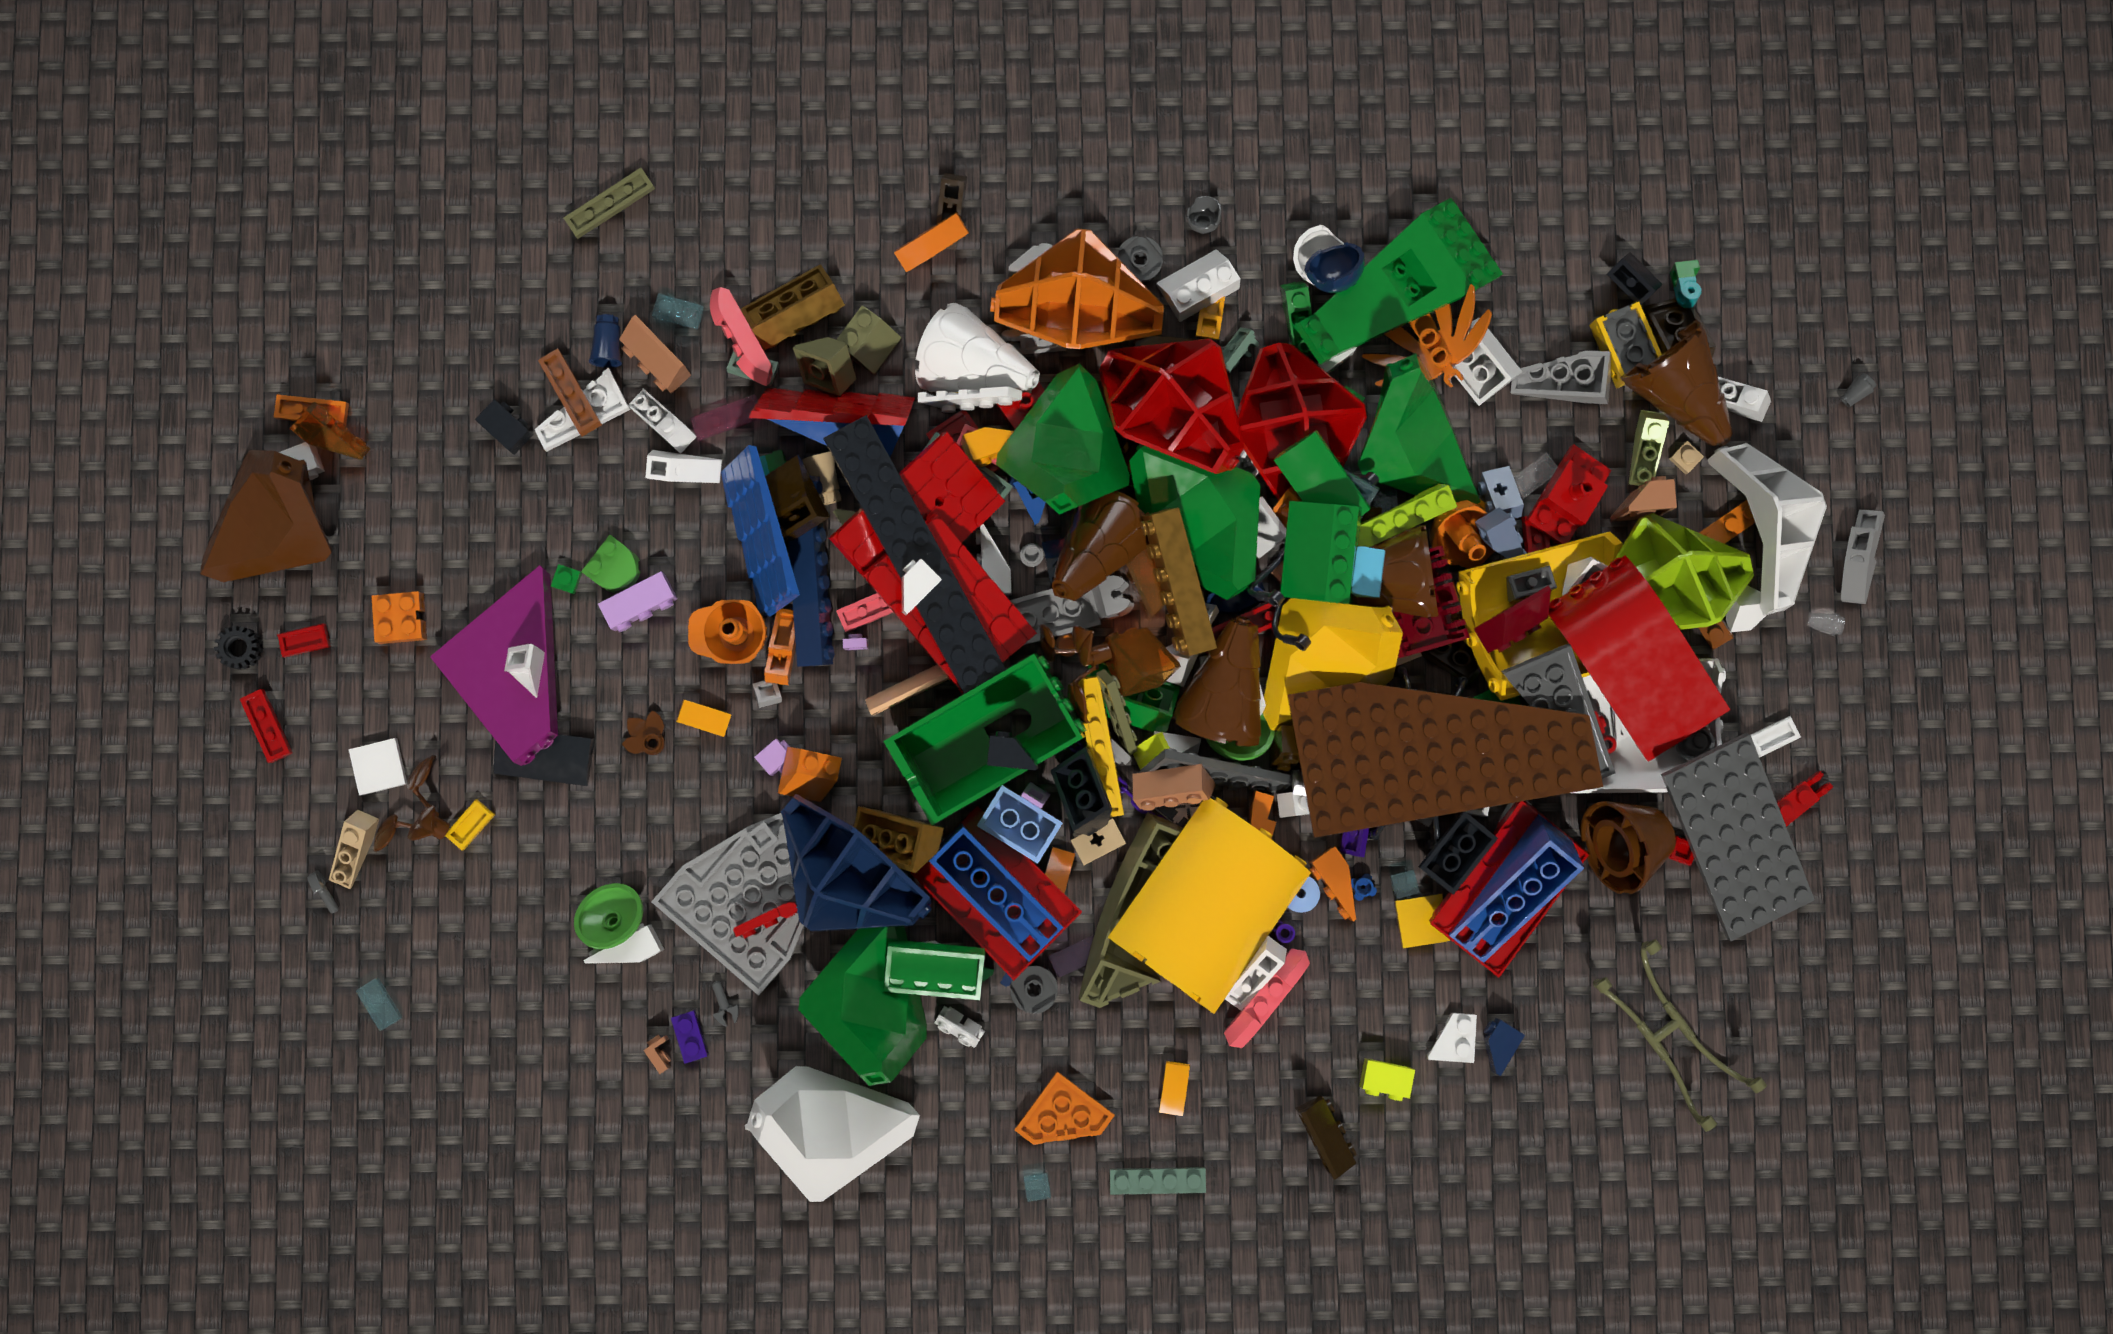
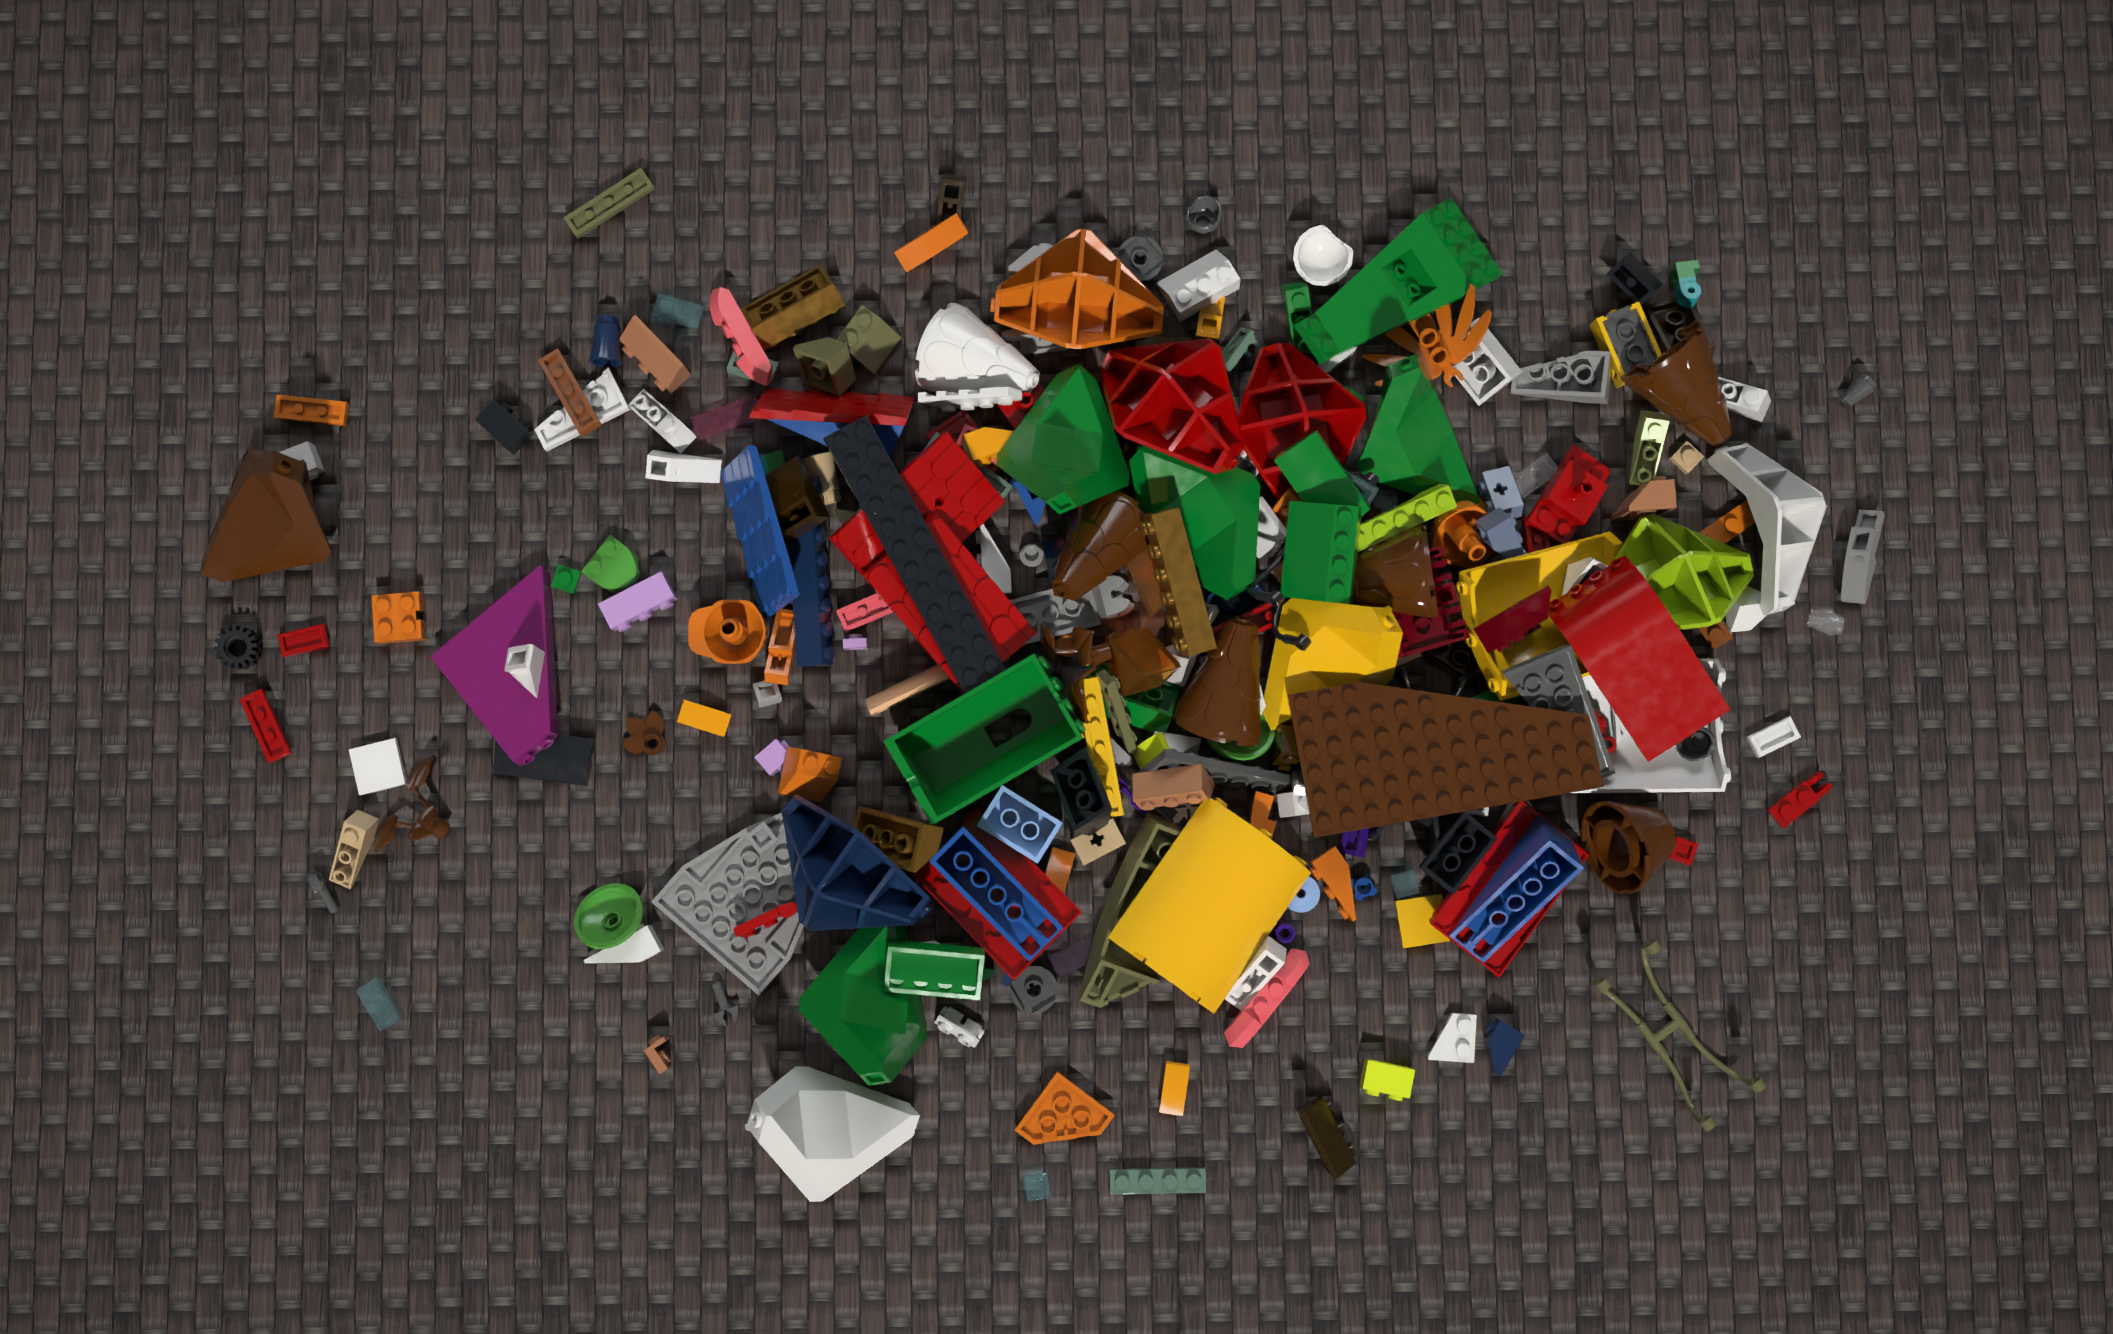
(324, 431): clear orange slope -> none
(469, 824): yellow tile -> none
(689, 1036): dark purple plate -> none
(917, 584): white slope -> none
(1009, 752): black slope -> none
(1035, 795): slope -> none
(1336, 267): dark blue cylinder -> none
(1368, 572): medium azure slope -> none
(1527, 583): dark grey slope -> none
(1738, 836): dark grey plate -> none

